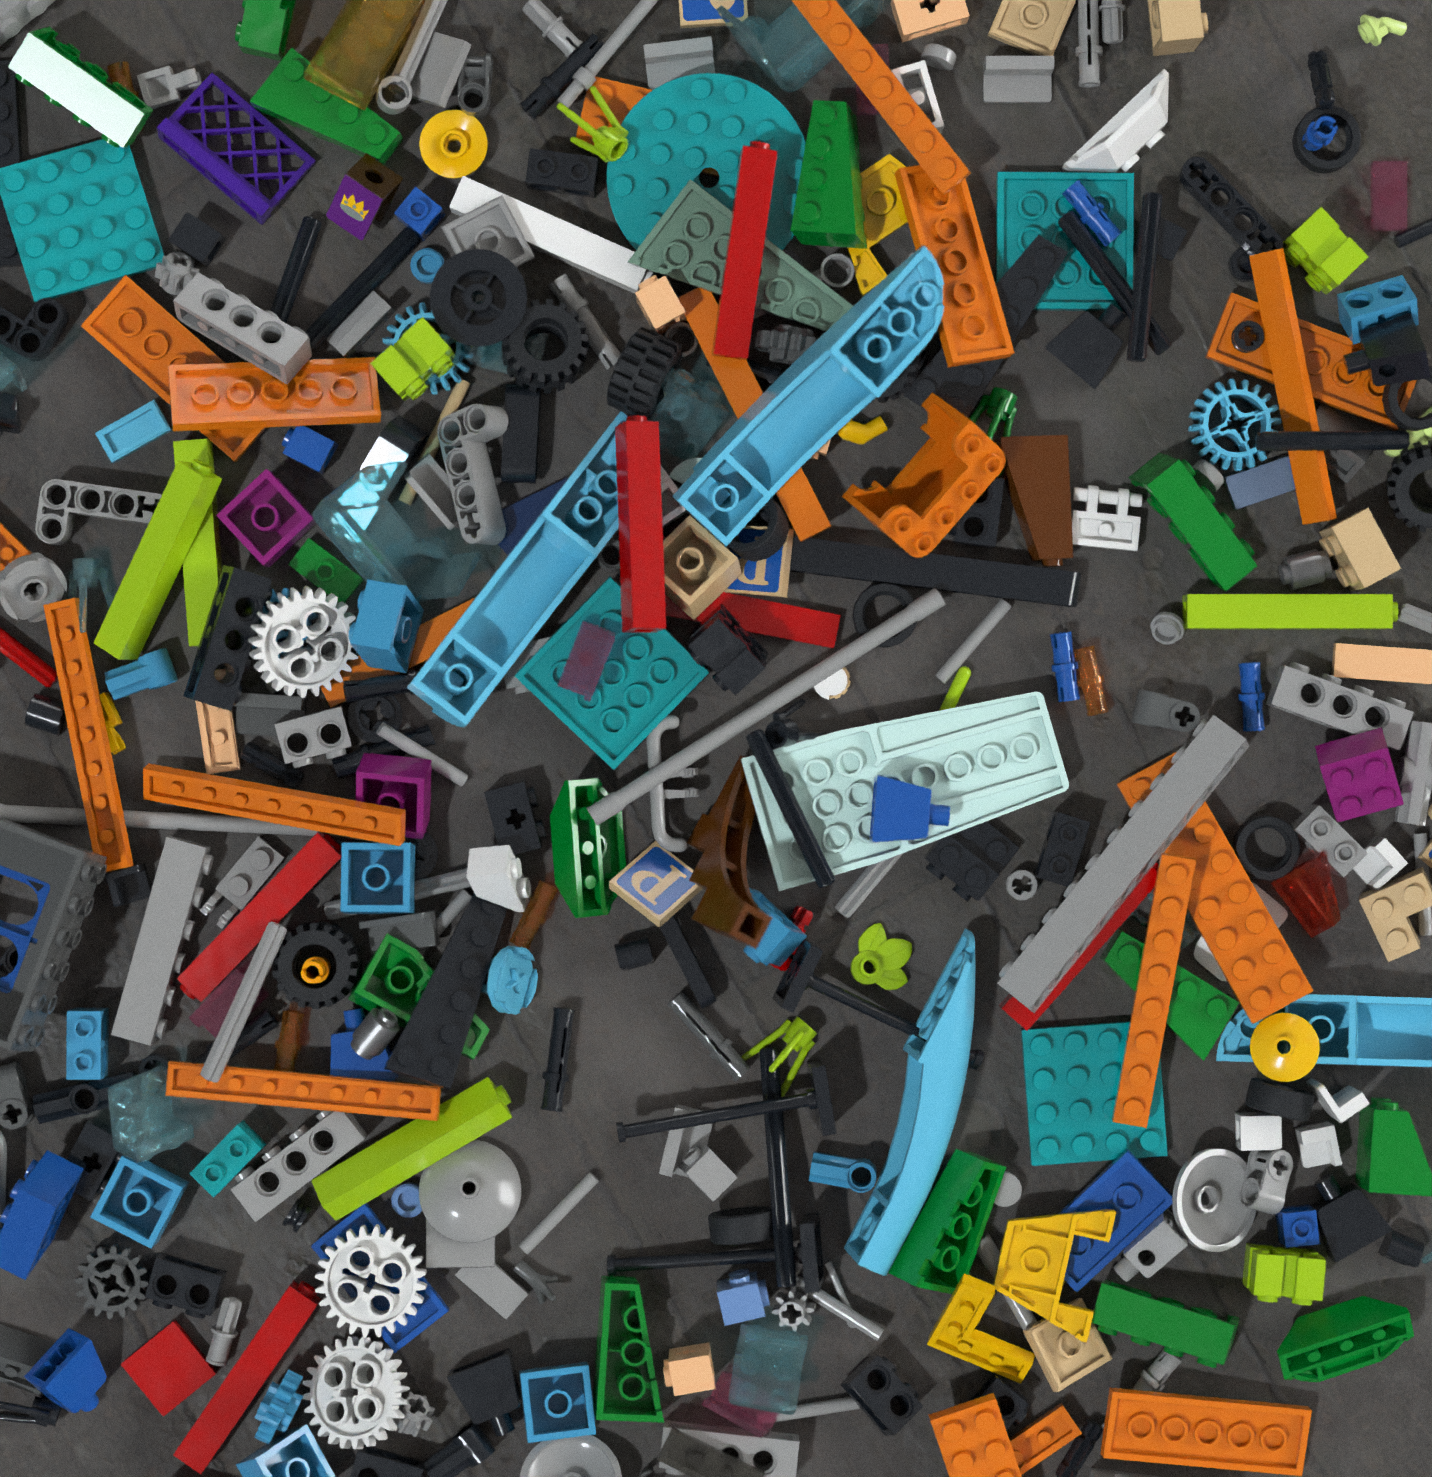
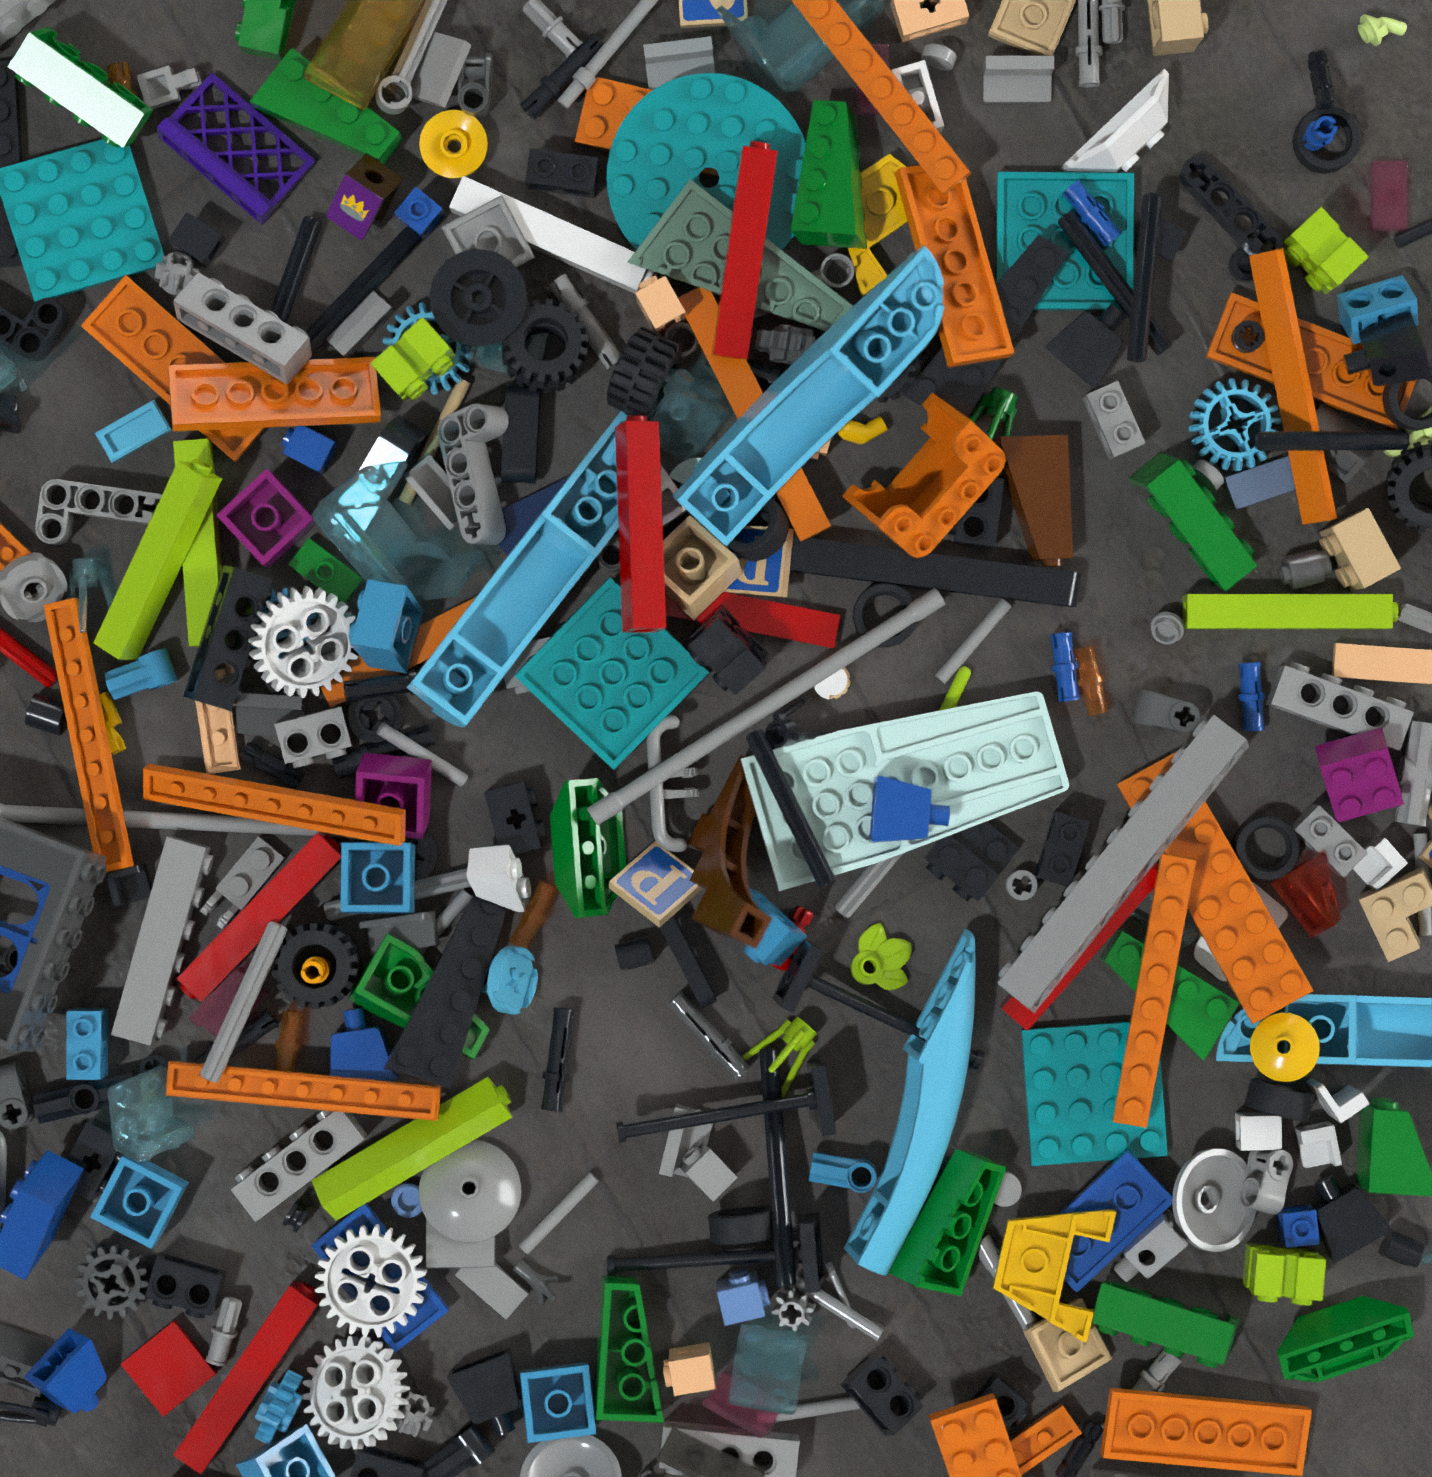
(228, 1158): teal brick -> none
(375, 1033): flat silver brick -> none
(426, 264): dark azure tile -> none
(587, 659): clear pink panel -> none
(608, 141): lime plant -> none
(957, 1334): yellow plate -> none
(1104, 529): white plate -> none
(1113, 420): none -> light grey brick

